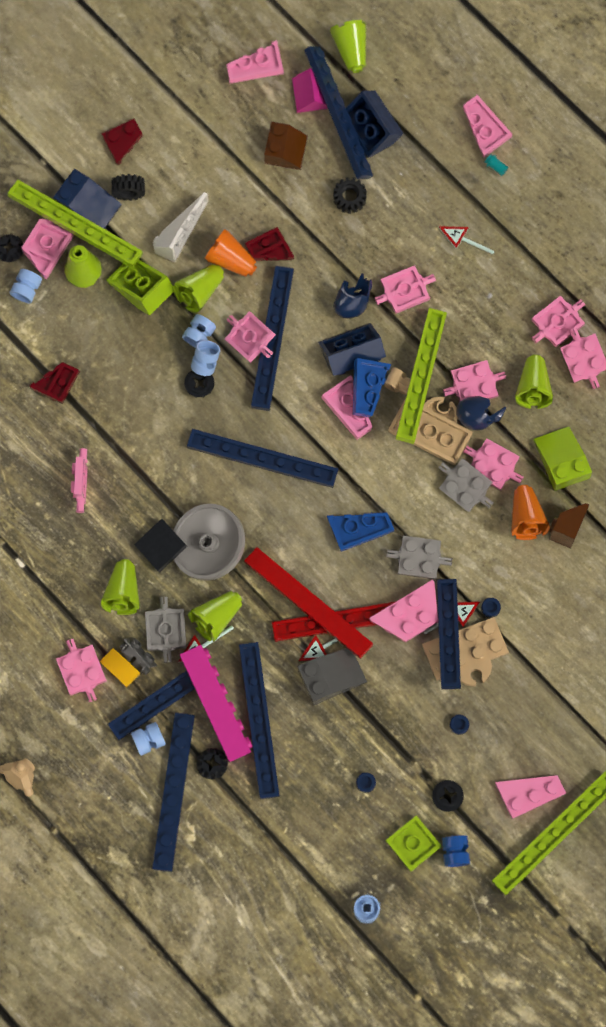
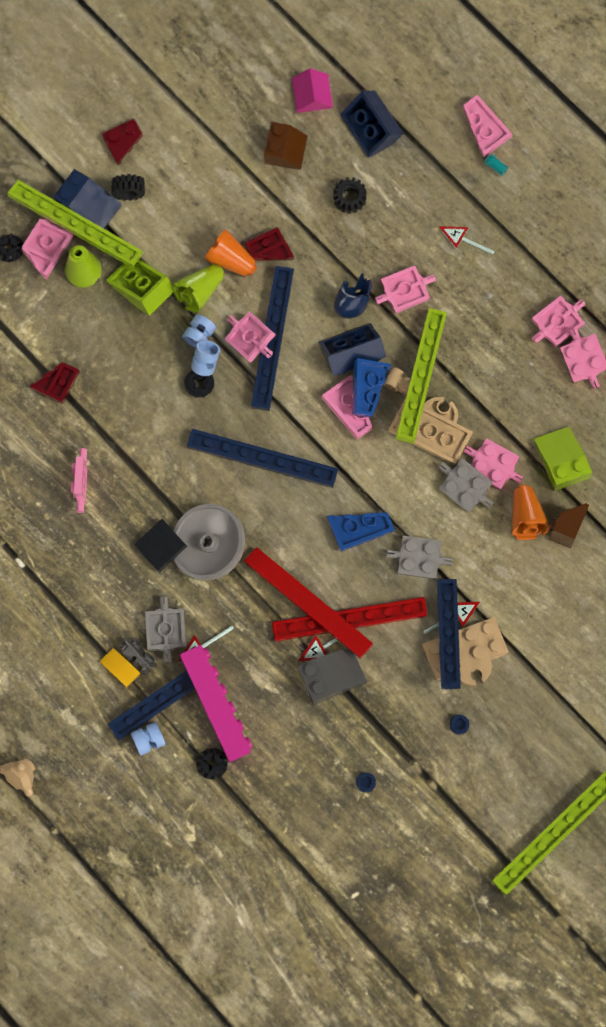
(26, 284): light blue wheel -> none
(81, 670): bright pink plate -> none
(122, 590): lime cone -> none
(173, 792): dark blue plate -> none
(177, 232): white wedge -> none
(215, 615): lime cone -> none
(259, 721): dark blue plate -> none
(261, 64): bright pink wing -> none
(338, 112): dark blue plate -> none
(351, 44): lime cone -> none
(366, 909): light blue wheel -> none
(410, 614): bright pink wing -> none
(413, 843): lime plate -> none
(451, 787): black gear -> none
(456, 851): blue wheel -> none
(473, 413): dark blue helmet -> none
(474, 381): bright pink plate -> none
(490, 607): dark blue tile -> none
(527, 794): bright pink wing -> none
(534, 384): lime cone -> none

